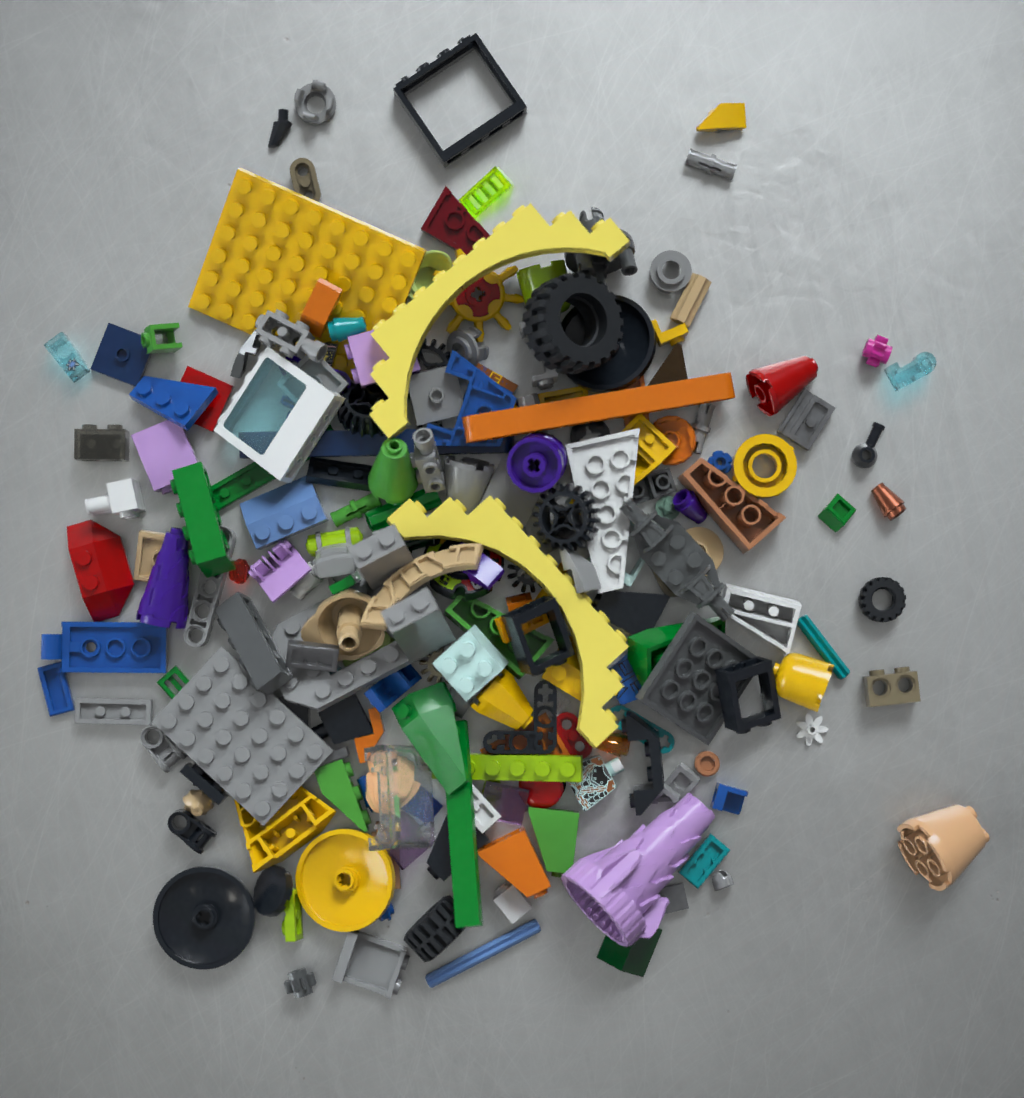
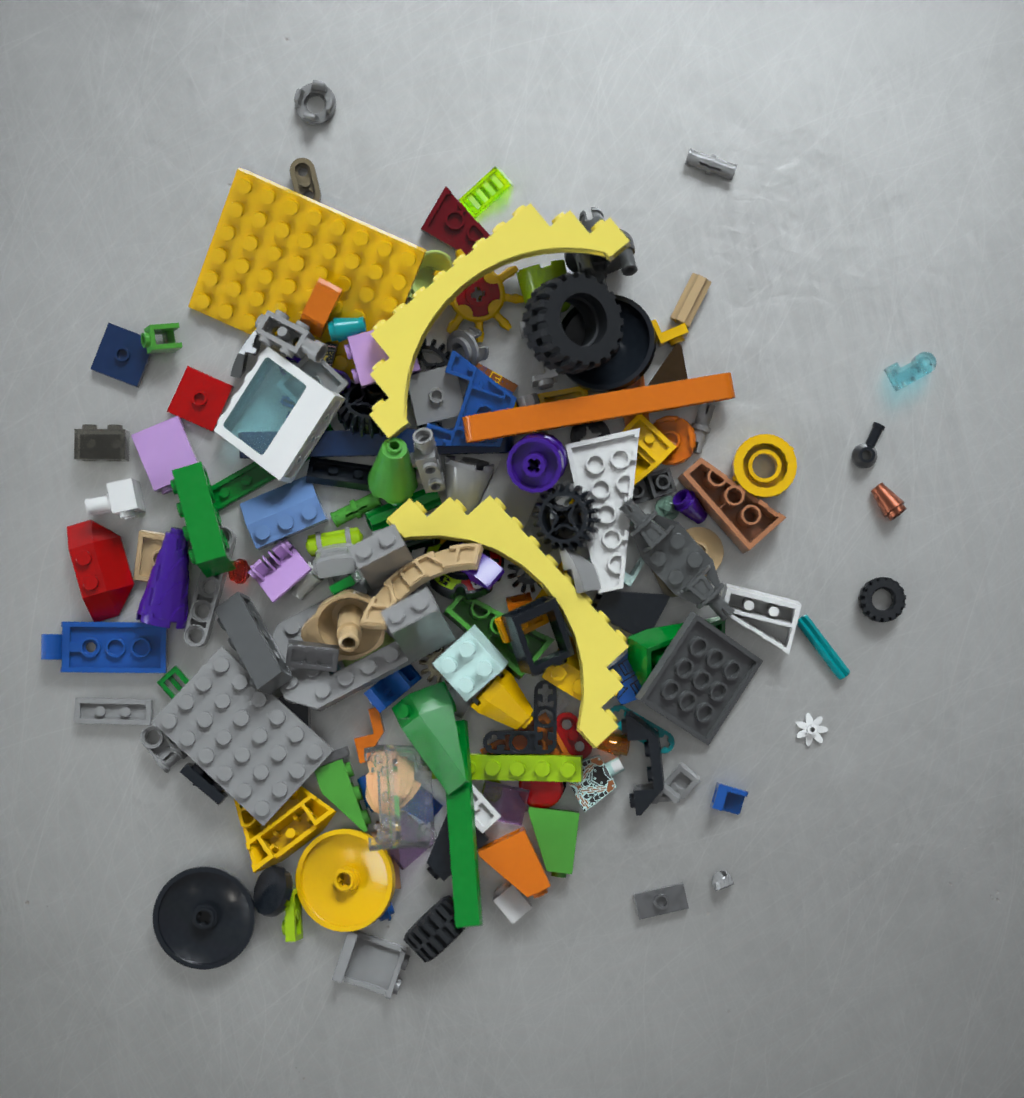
(56, 689): blue tile -> none
(67, 356): clear light blue leg -> none
(174, 400): blue wing -> none
(192, 830): black piece -> none
(197, 803): tan piece -> none
(279, 128): black bar -> none
(300, 983): dark grey gear -> none
(343, 721): black torso -> none
(444, 60): black window -> none
(483, 953): medium blue axle -> none
(623, 882): lavender cone -> none
(629, 959): dark green slope -> none
(670, 285): light grey piece -> none
(704, 861): teal plate -> none
(706, 763): nougat tile -> none
(724, 117): yellow slope -> none
(724, 457): blue plate -> none
(729, 700): black window -> none
(780, 382): red cone -> none
(802, 679): yellow cylinder -> none
(806, 419): flat silver plate -> none
(836, 513): green slope -> none
(877, 351): dark pink gear -> none
(891, 693): dark tan brick -> none
(942, 844): light nougat cone -> none

